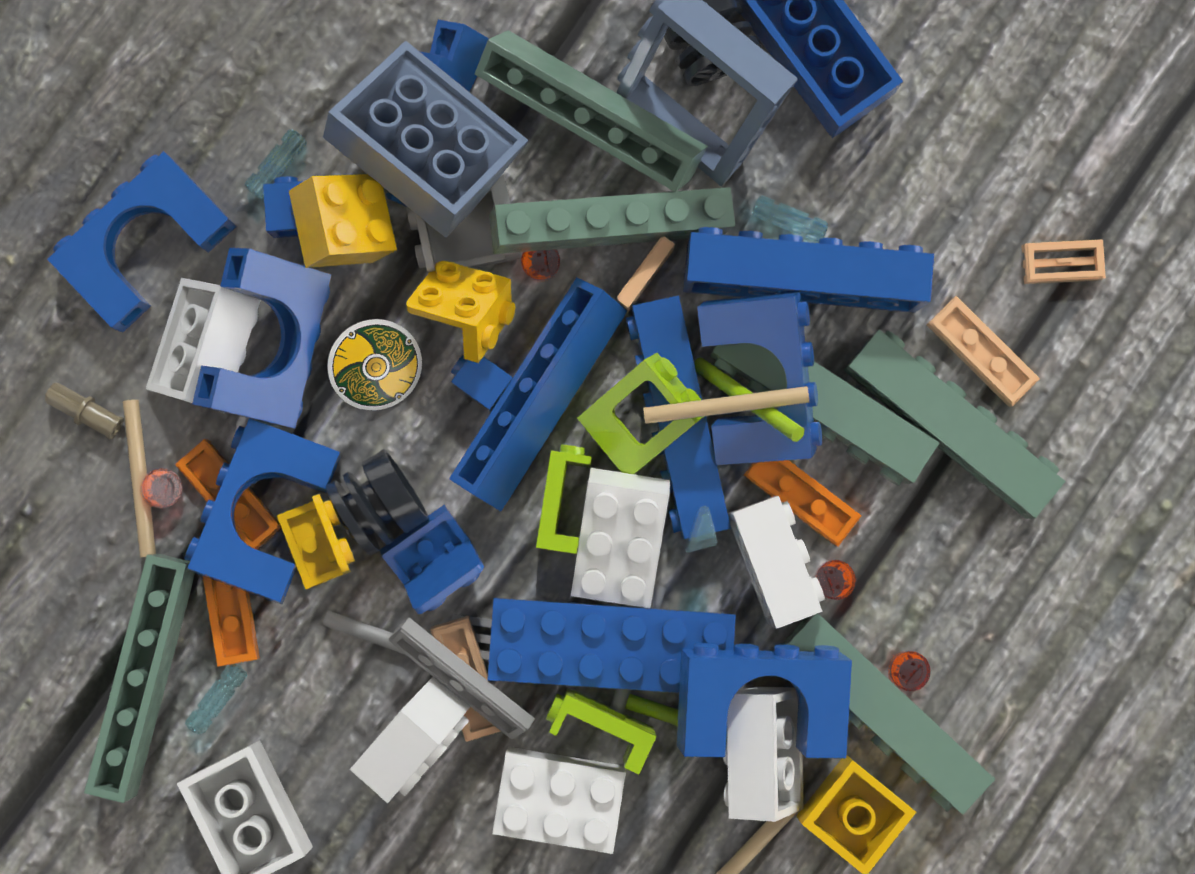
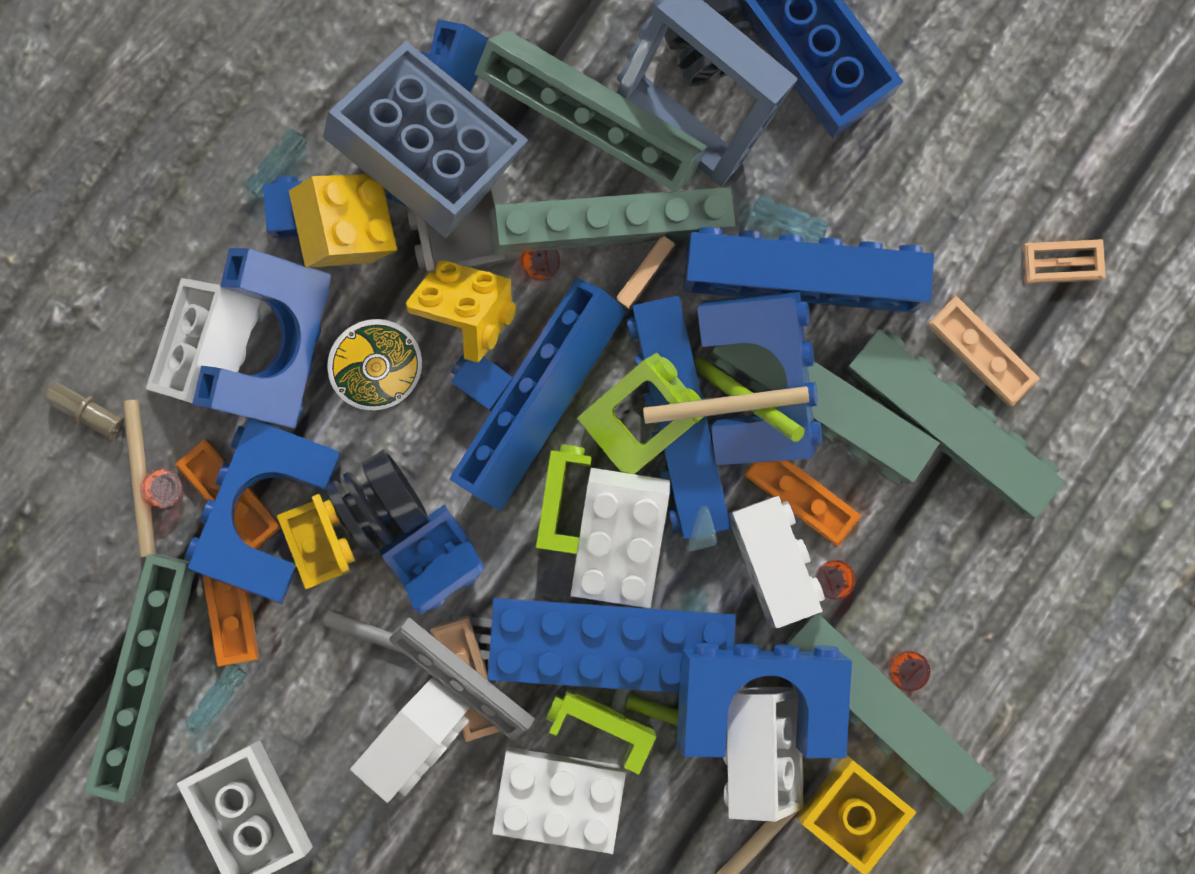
(89, 254): blue arch -> none

